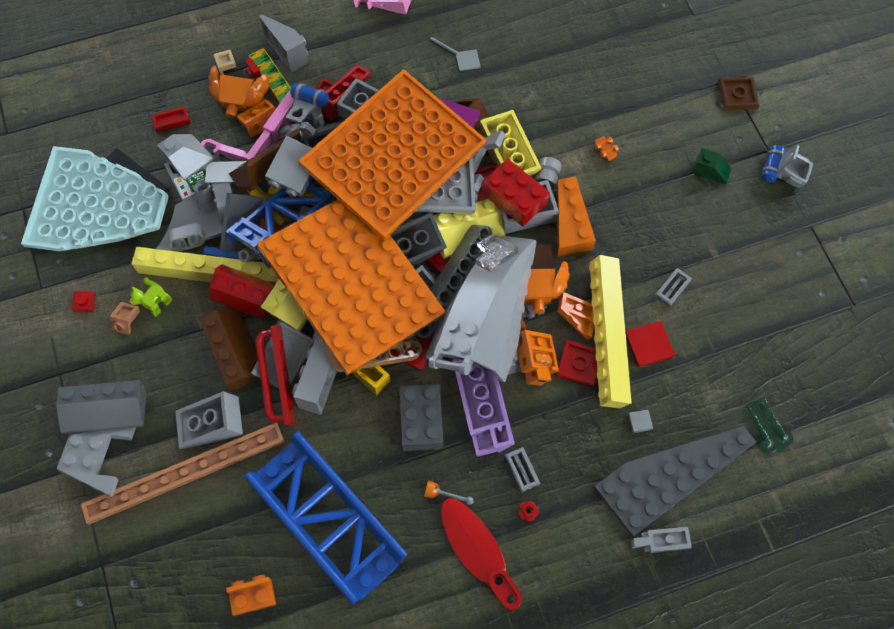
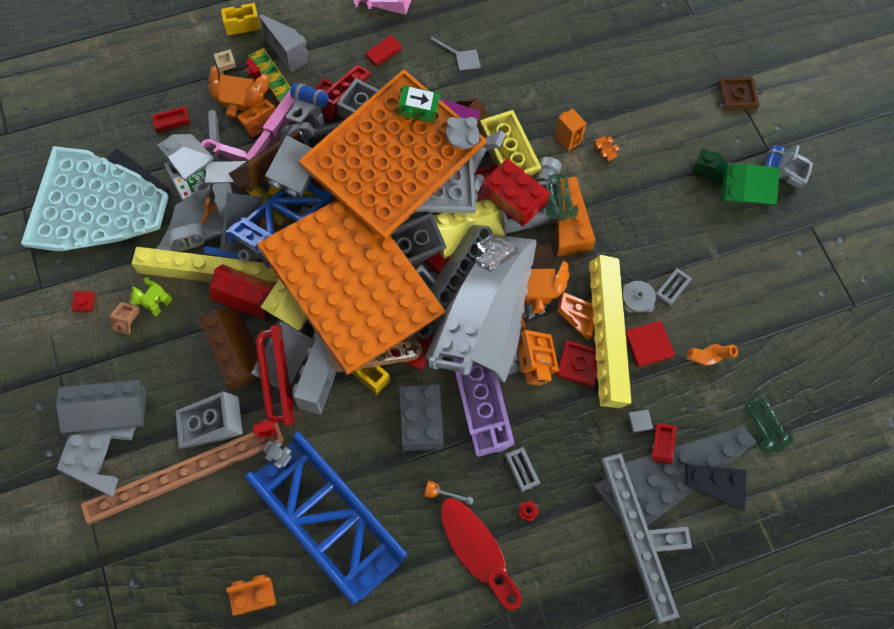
(209, 208): none -> orange hand
(213, 126): none -> light grey tile
(240, 19): none -> yellow brick
(264, 429): none -> red plate
(275, 453): none -> light grey piece
(383, 51): none -> red tile
(418, 104): none -> green brick
(462, 132): none -> light grey piece
(551, 212): none -> clear green piece
(570, 129): none -> orange brick
(638, 297): none -> light grey piece
(640, 539): none -> light grey tile
(664, 443): none -> red tile
(711, 354): none -> orange arm
(720, 483): none -> black wing
(750, 184): none -> green slope

